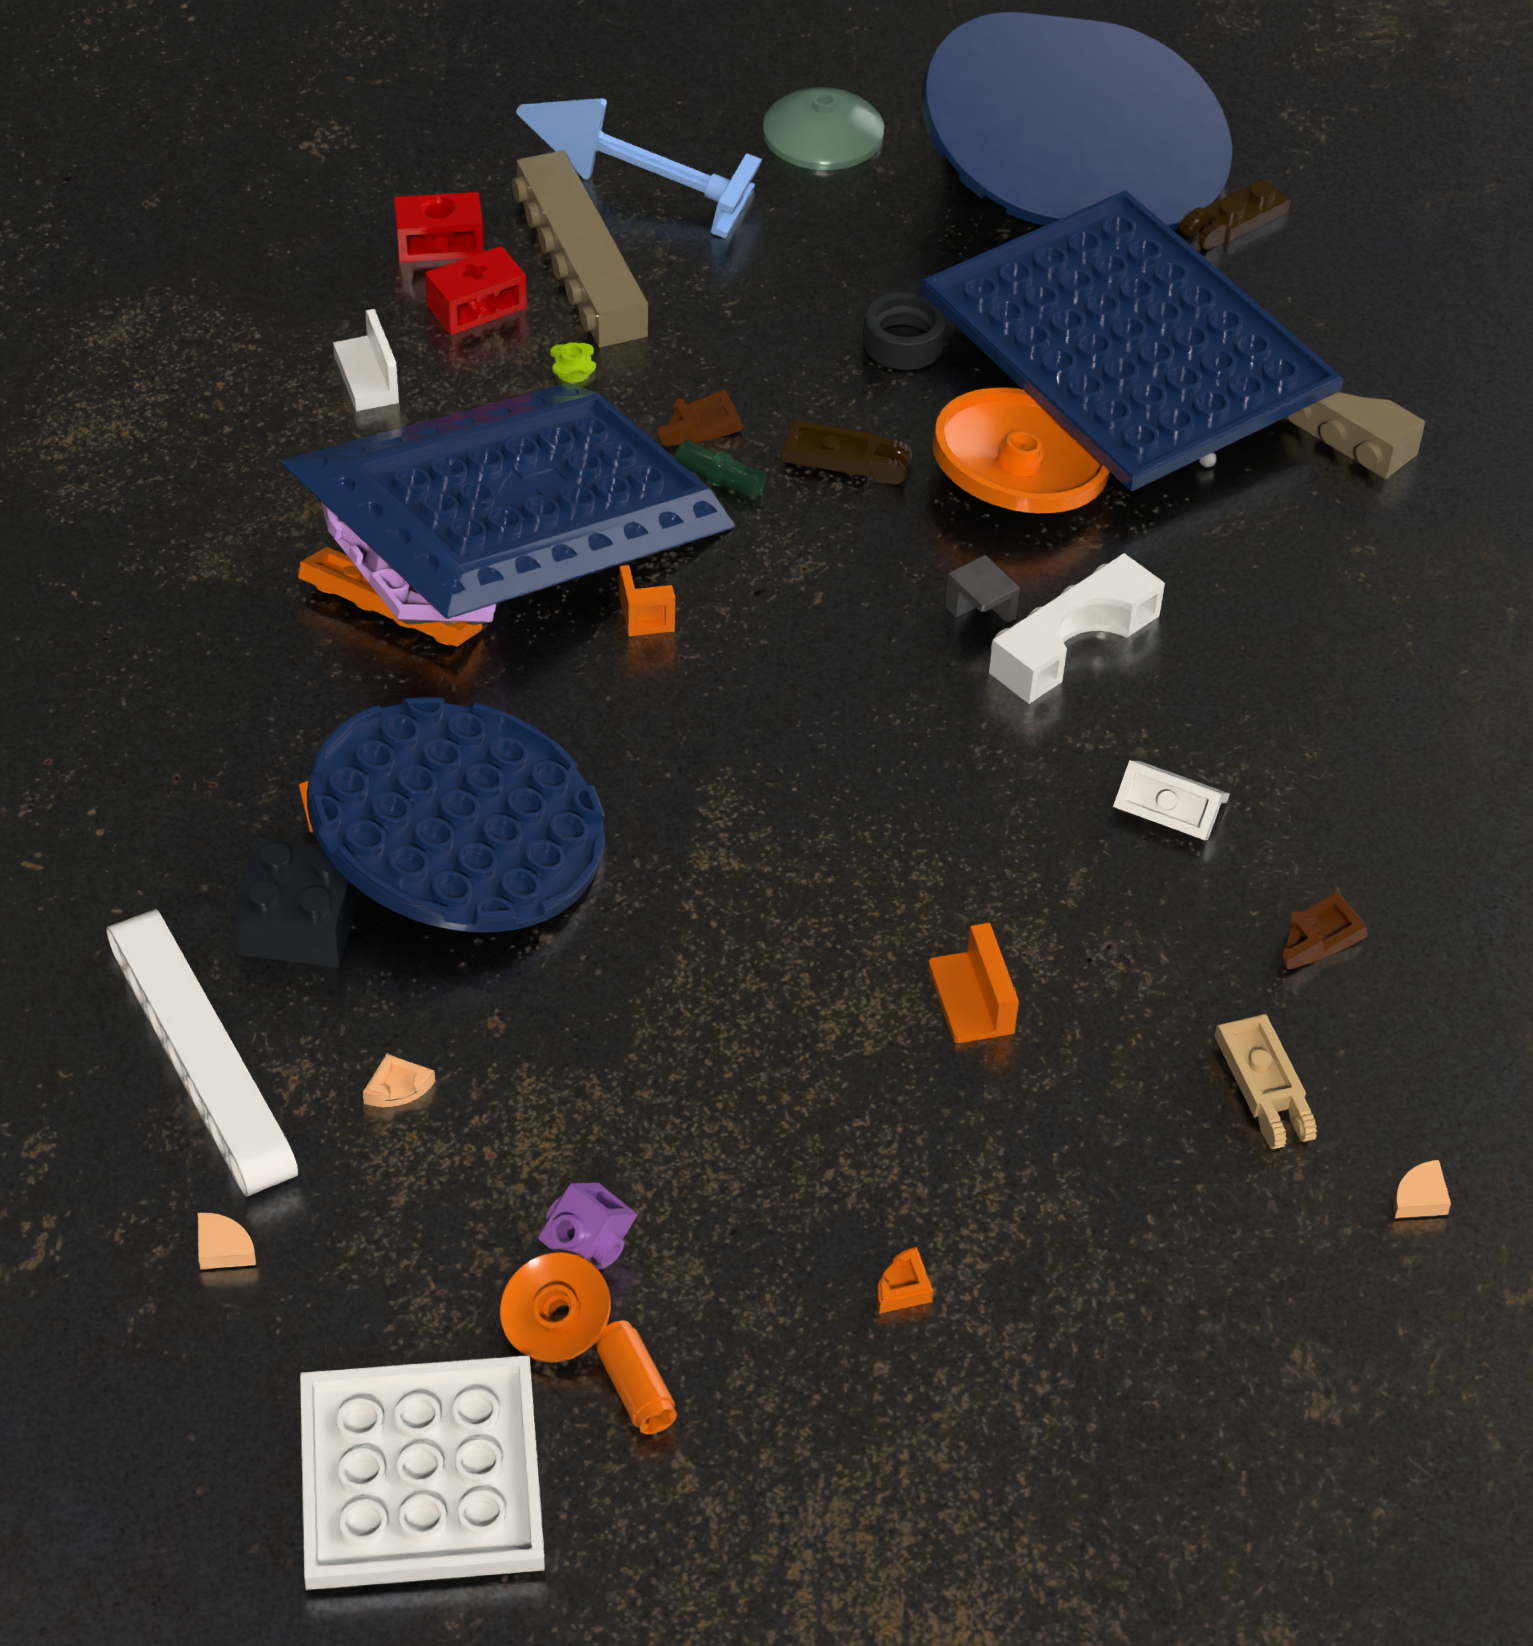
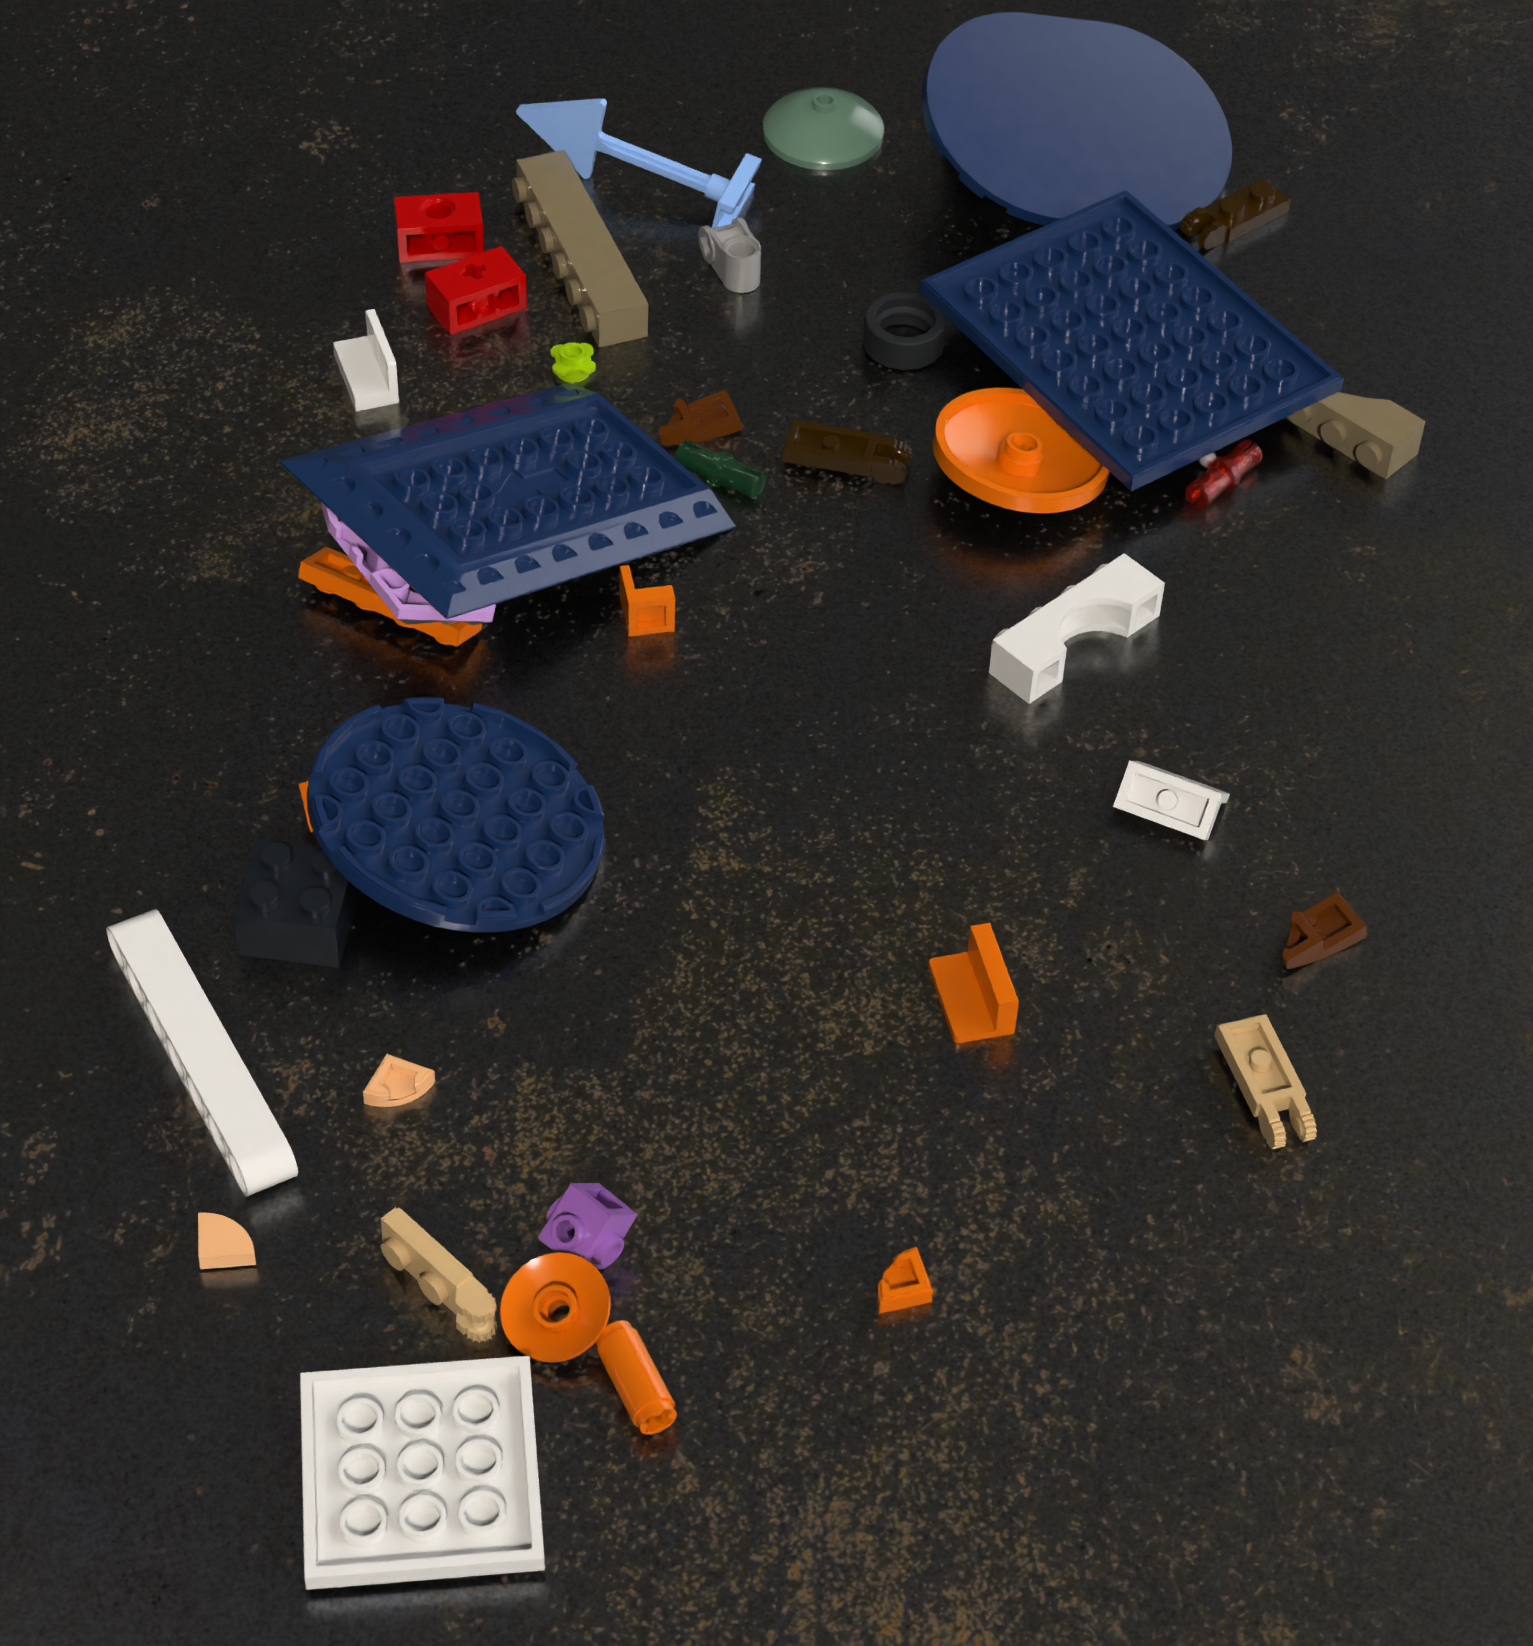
(439, 1274): none -> tan hinge
(732, 254): none -> light grey piece
(982, 587): flat silver panel -> none
(1223, 474): none -> clear red pin
(1422, 1192): light nougat tile -> none

